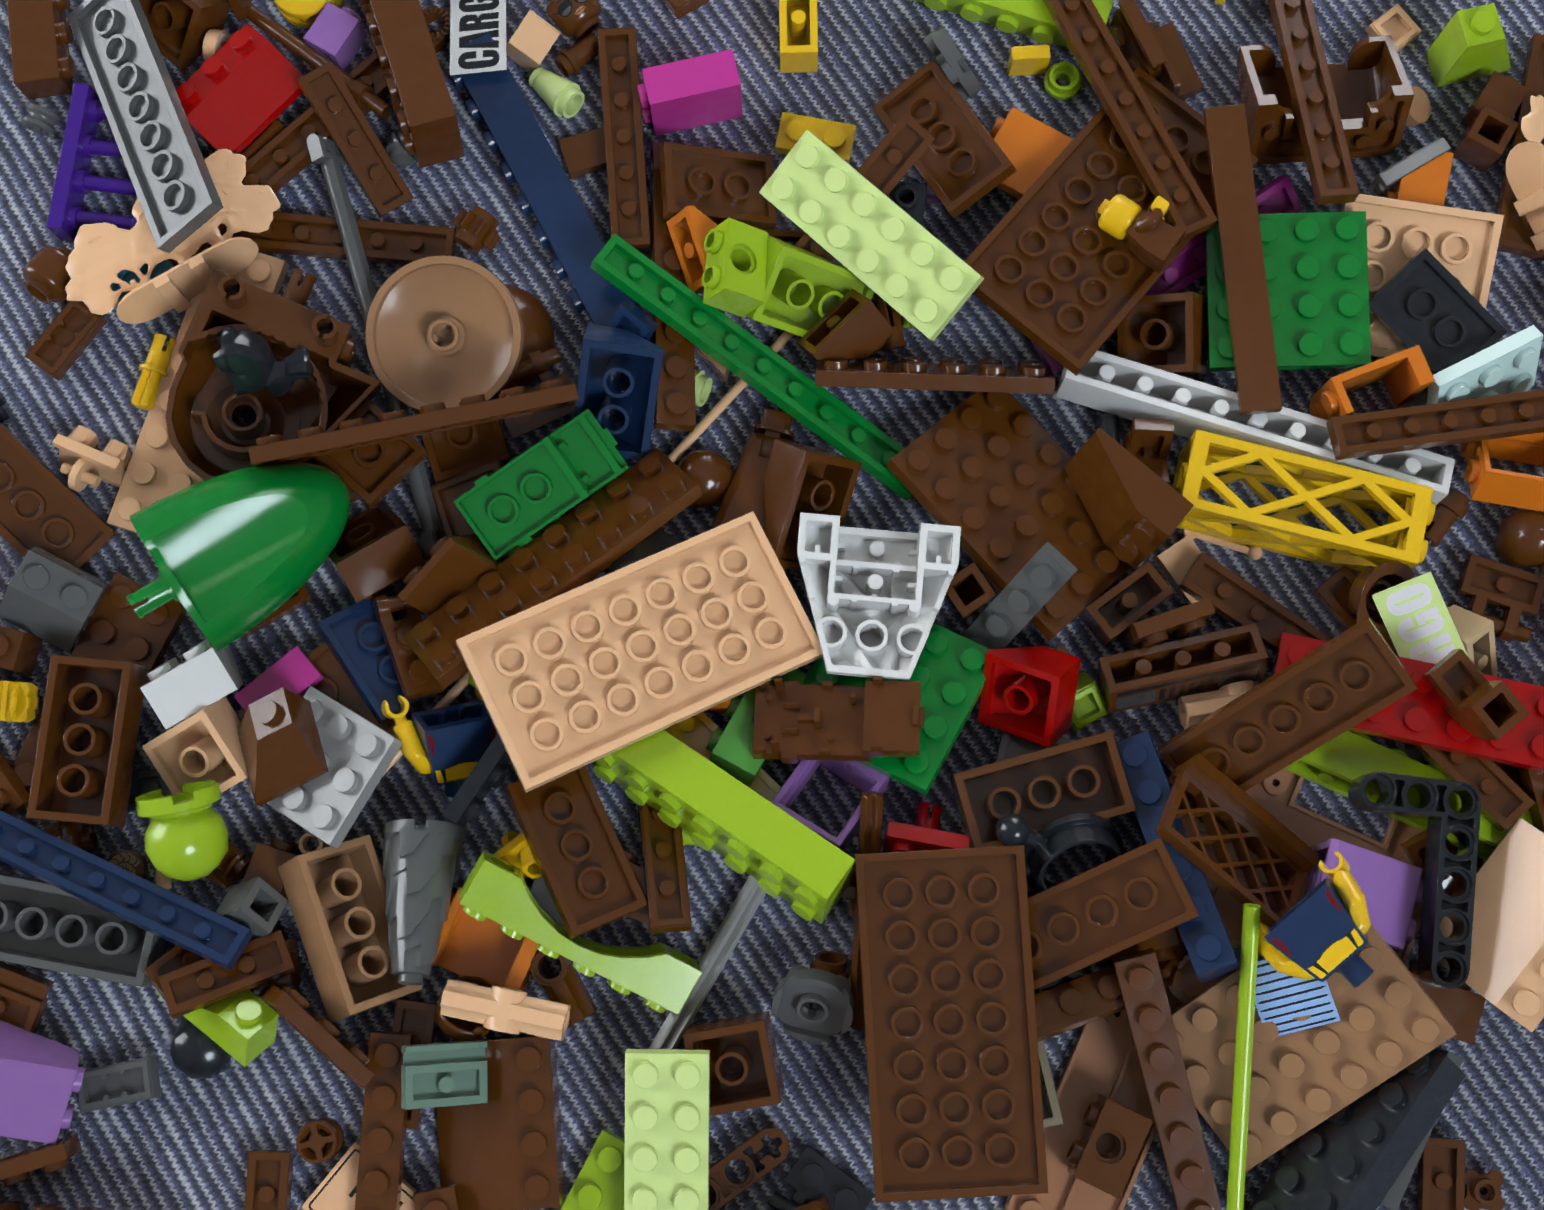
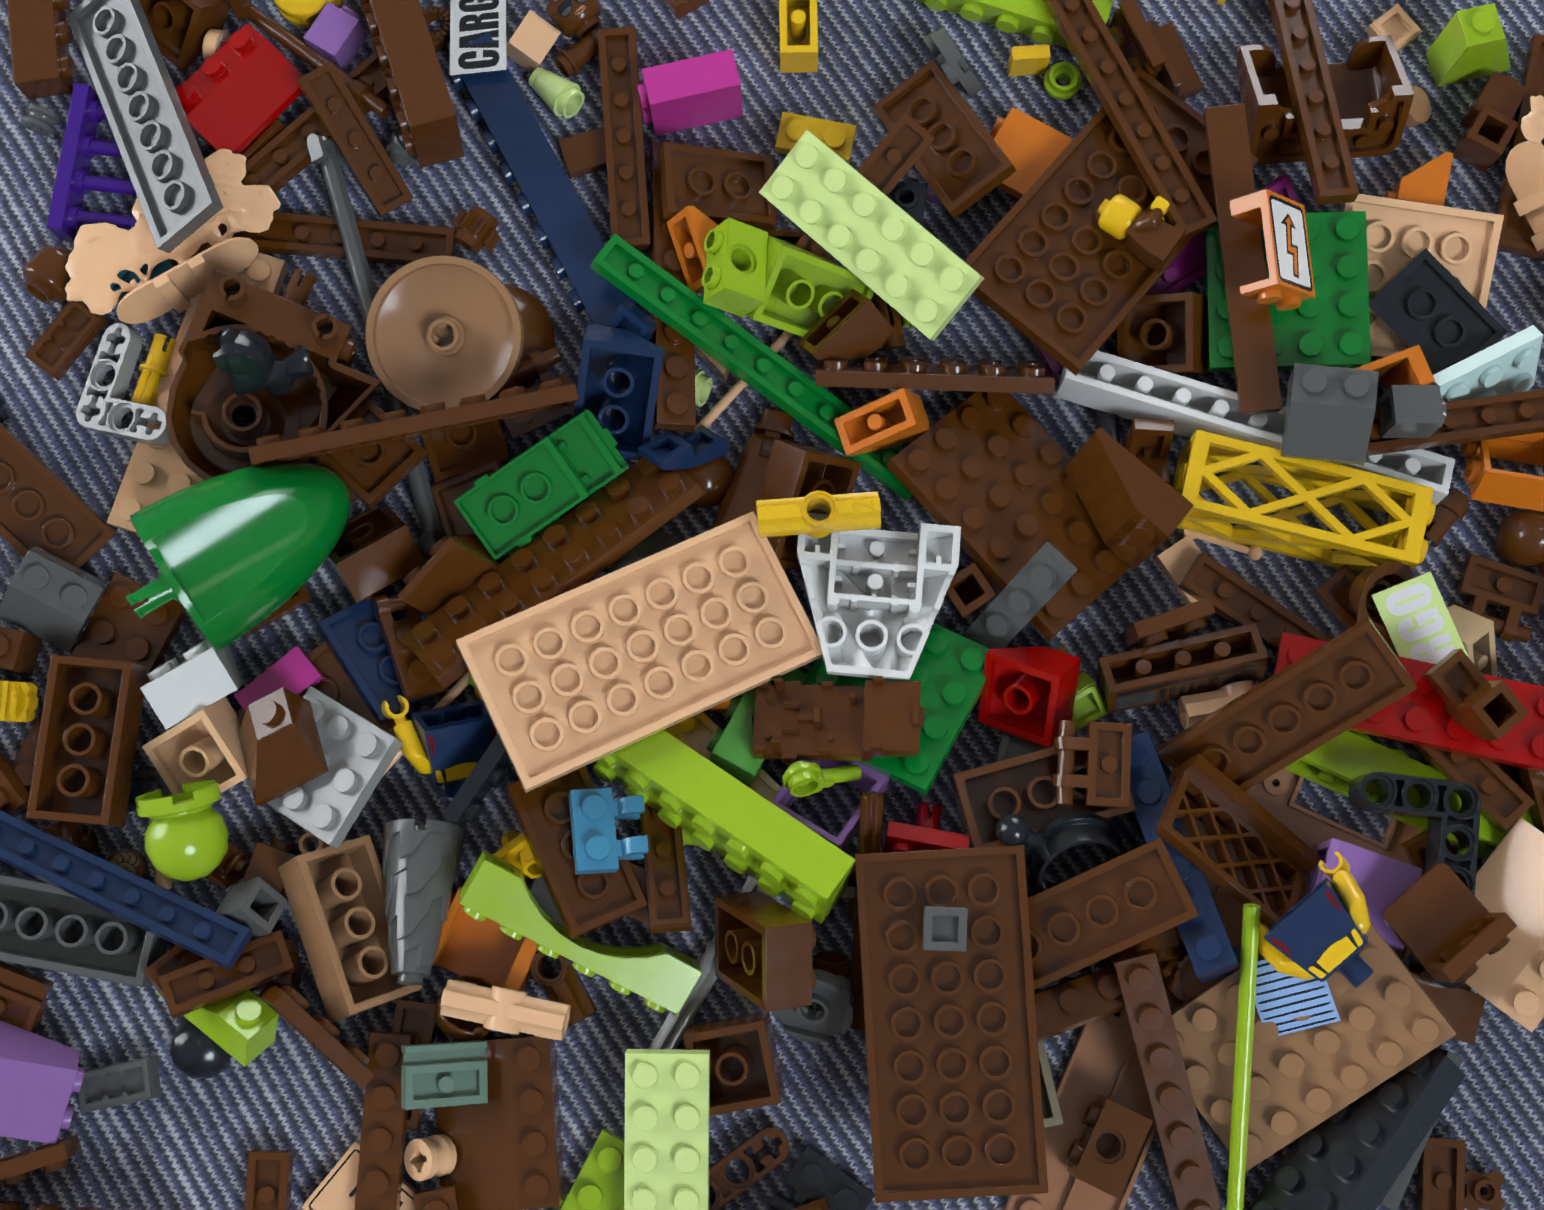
(88, 465): light nougat hips -> none
(113, 406): none -> light grey beam
(311, 1142): reddish brown wheel -> none
(430, 1157): none -> light nougat wheel
(594, 830): none -> dark azure plate
(684, 452): none -> dark blue slope
(764, 950): none -> reddish brown brick
(808, 778): none -> lime plate
(845, 513): none -> yellow piece
(883, 423): none -> orange slope
(944, 928): none -> dark grey plate
(1106, 764): none -> reddish brown plate
(1126, 603): reddish brown brick -> none
(1285, 245): none -> panel
(1329, 413): none -> dark grey slope
(1391, 176): light grey tile -> none
(1411, 411): none -> dark grey brick
(1446, 925): none -> reddish brown bracket

